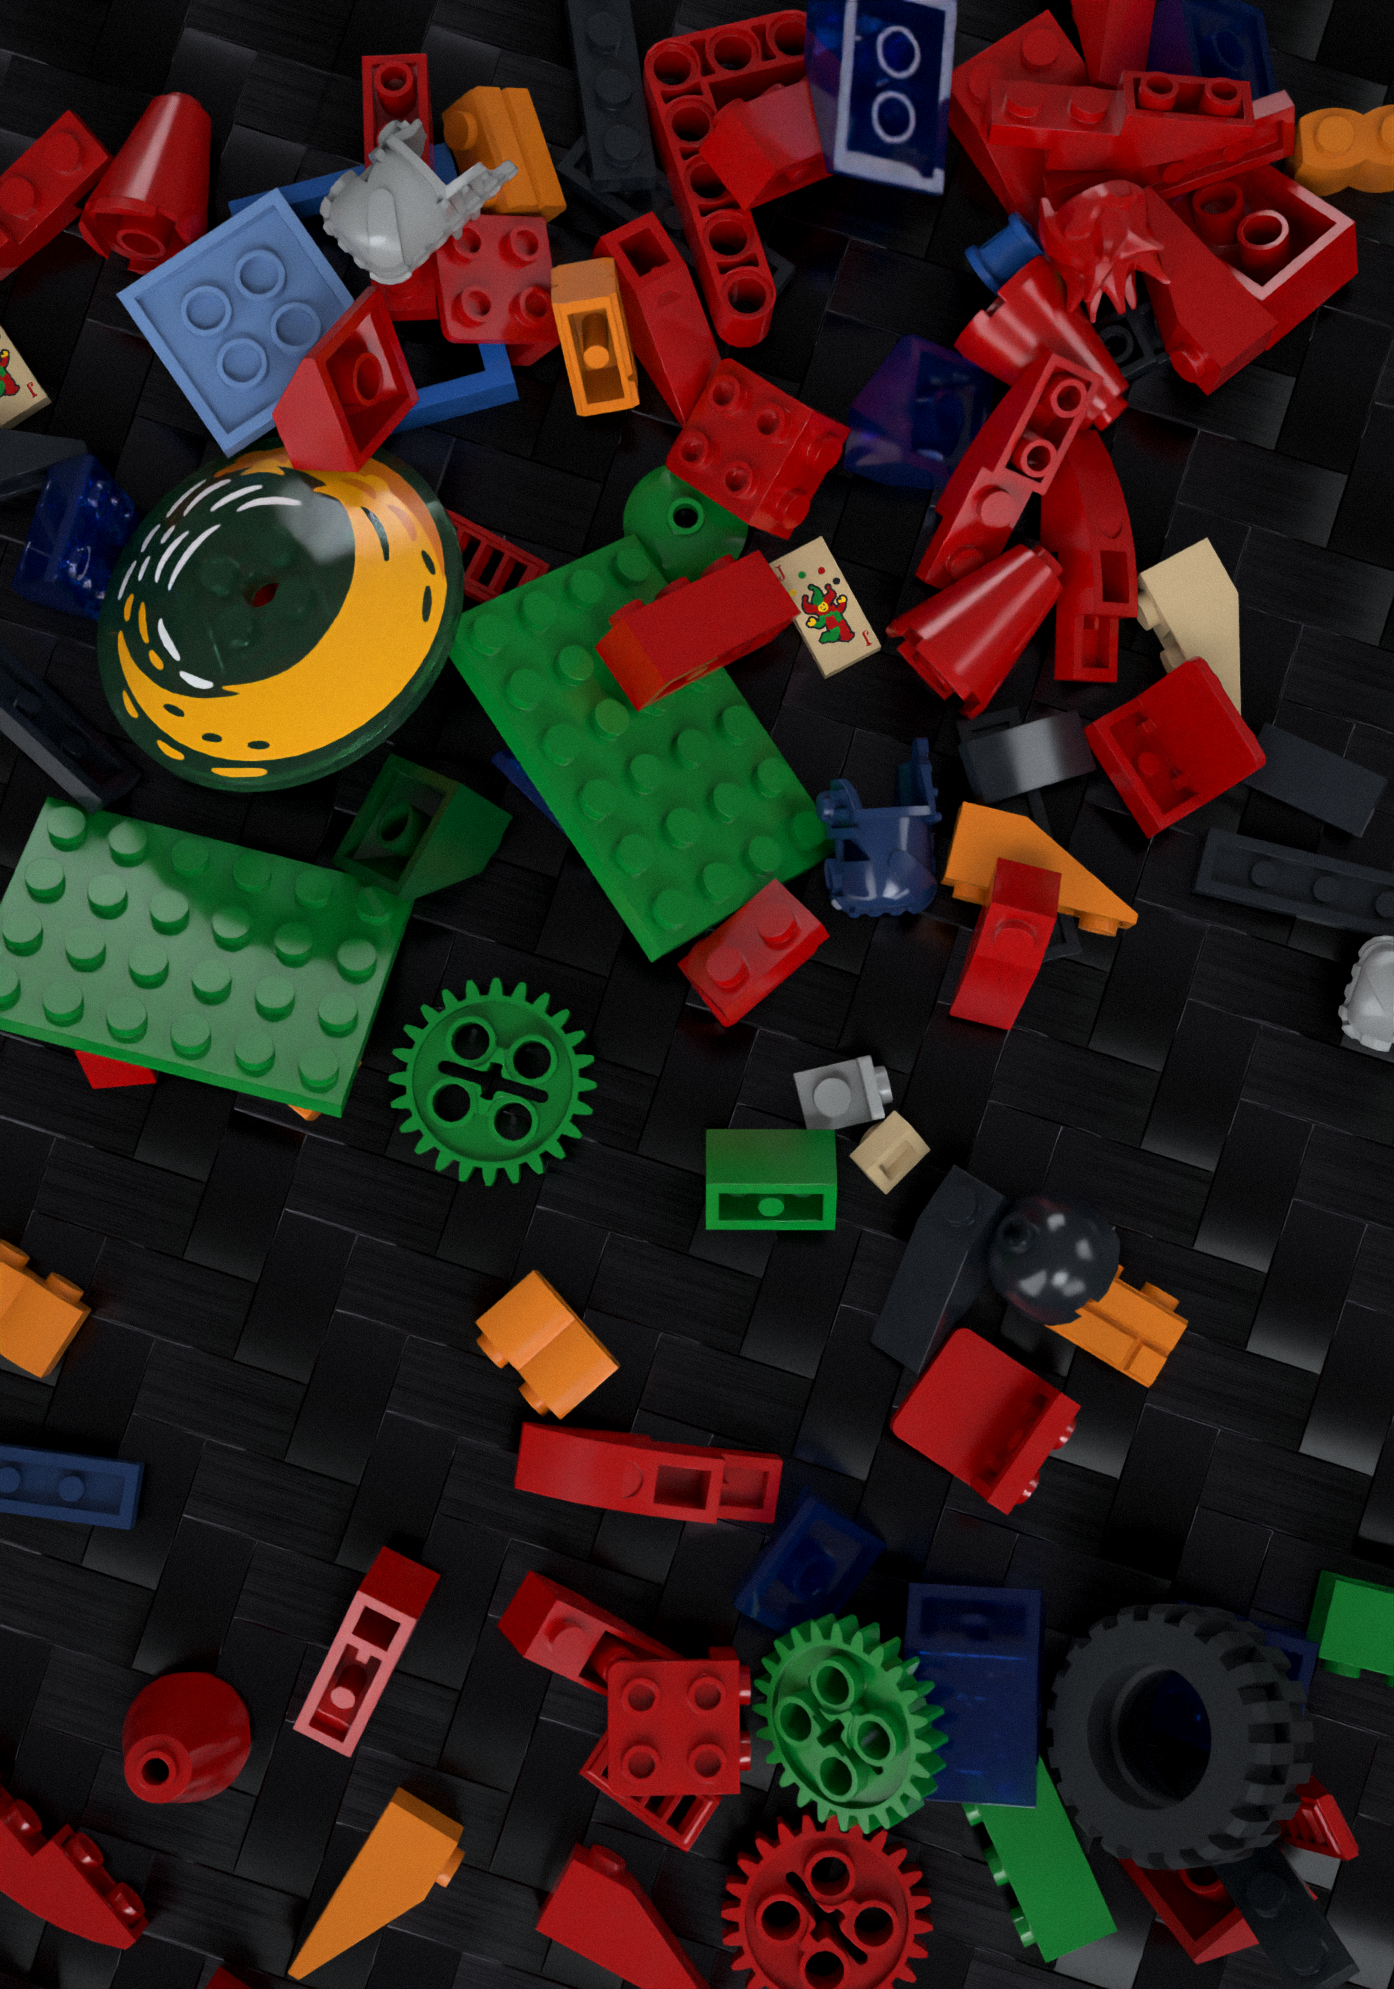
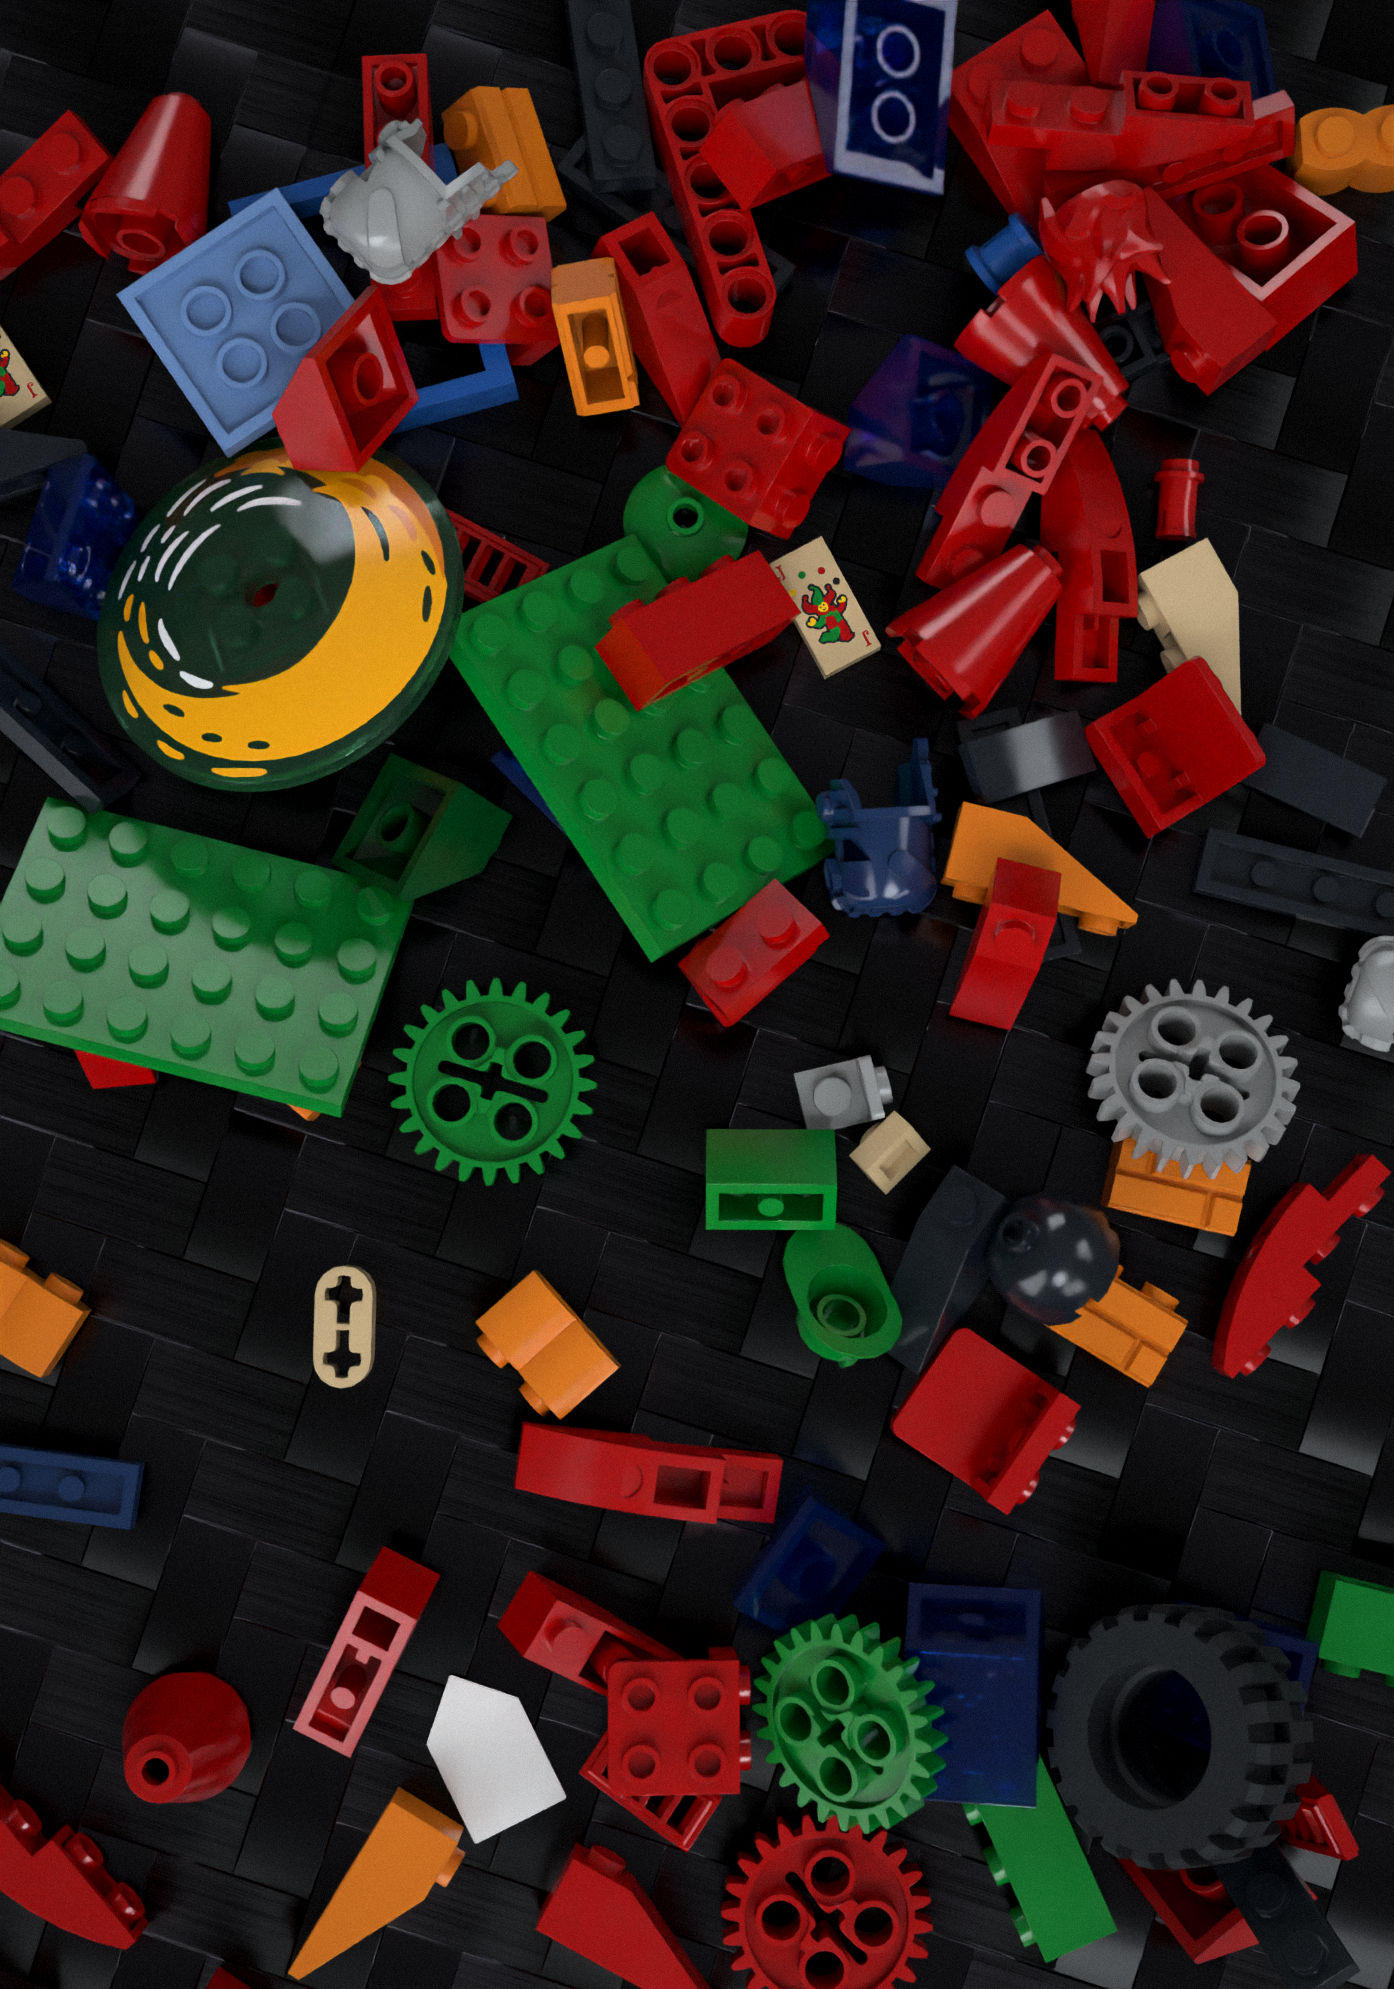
(360, 1326): none -> tan beam
(490, 1758): none -> white sticker
(840, 1295): none -> green piece
(1166, 1196): none -> orange brick
(1176, 1125): none -> light grey gear
(1177, 499): none -> red pin
(1271, 1281): none -> red slope

